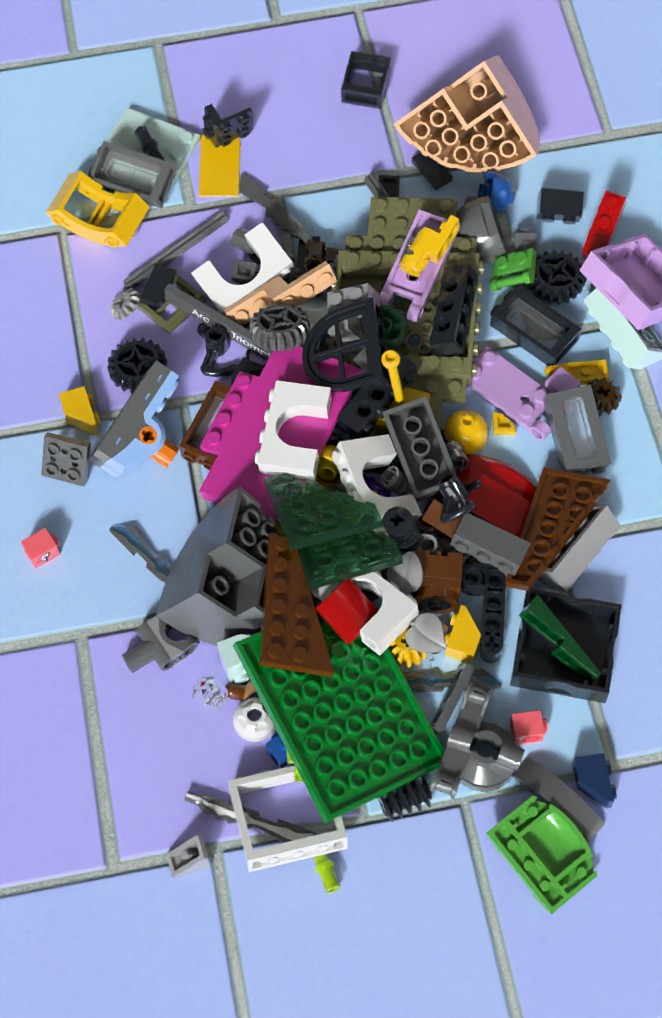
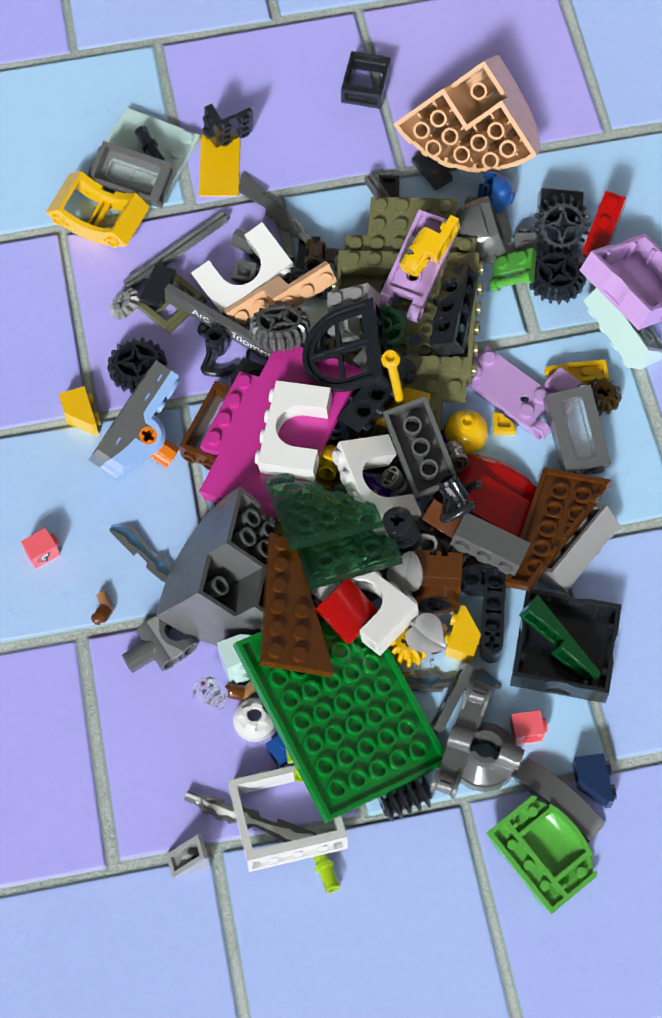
(65, 453): plate -> none
(105, 609): none -> reddish brown arm
(534, 326): black piece -> none
(580, 224): none -> black gear

